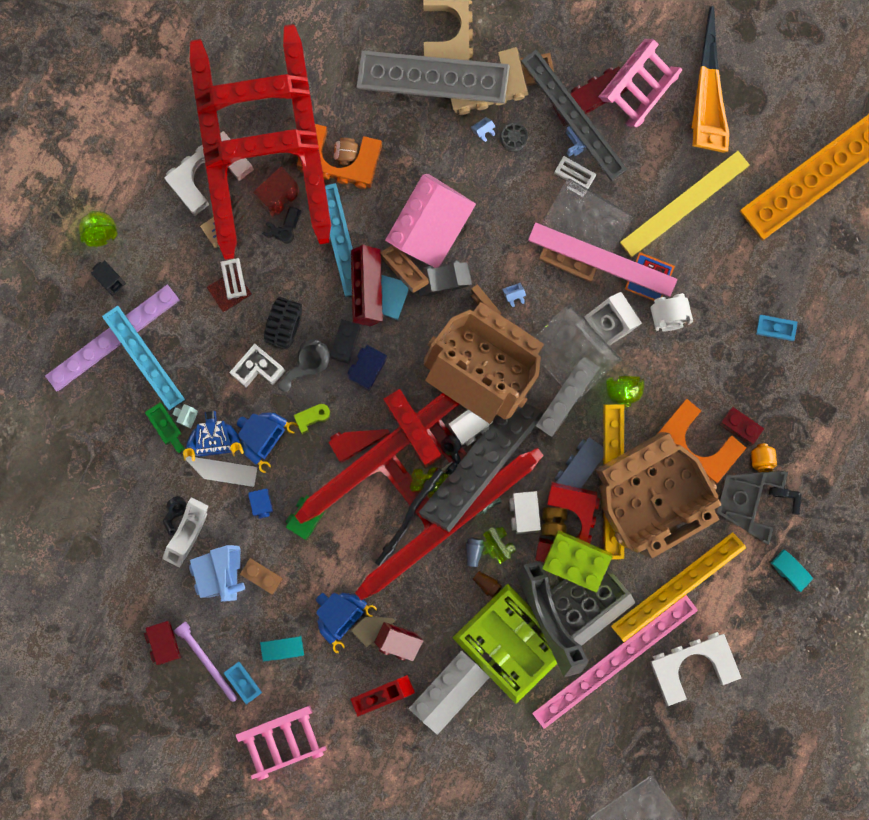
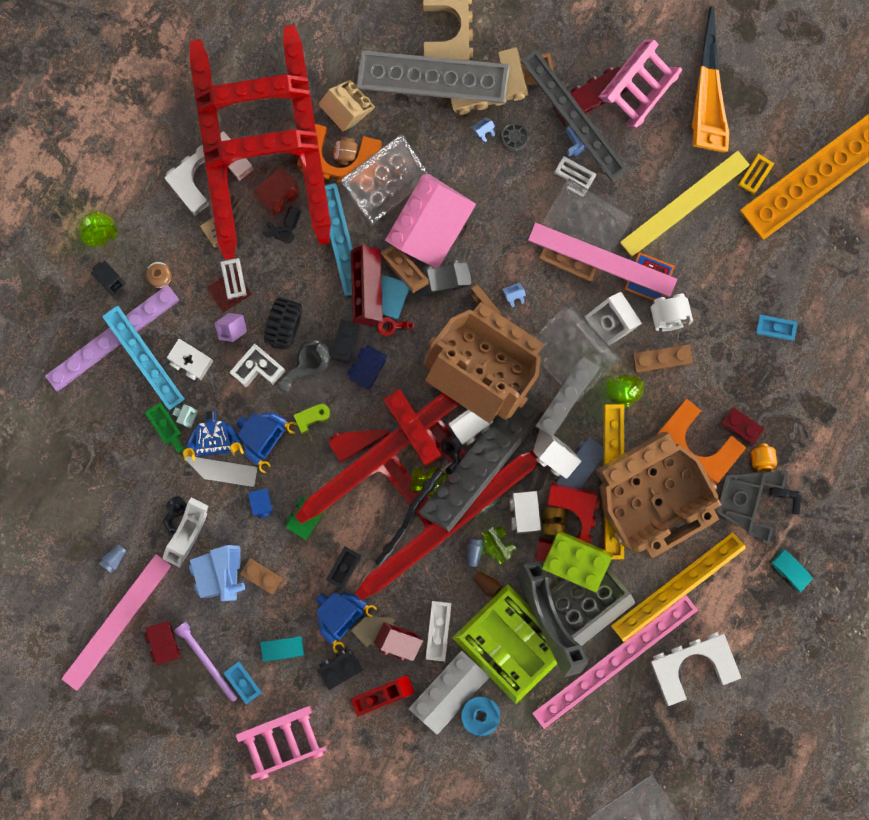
(112, 559): none -> sand blue cone
(116, 622): none -> bright pink tile
(158, 275): none -> medium nougat head
(200, 361): none -> white brick
(230, 327): none -> lavender panel
(340, 669): none -> black bracket
(344, 568): none -> black brick
(346, 105): none -> tan slope
(384, 179): none -> clear slope
(392, 326): none -> red plate
(438, 631): none -> white plate
(491, 720): none -> dark azure plate
(555, 454): none -> white slope
(662, 358): none -> medium nougat plate
(748, 187): none -> yellow tile

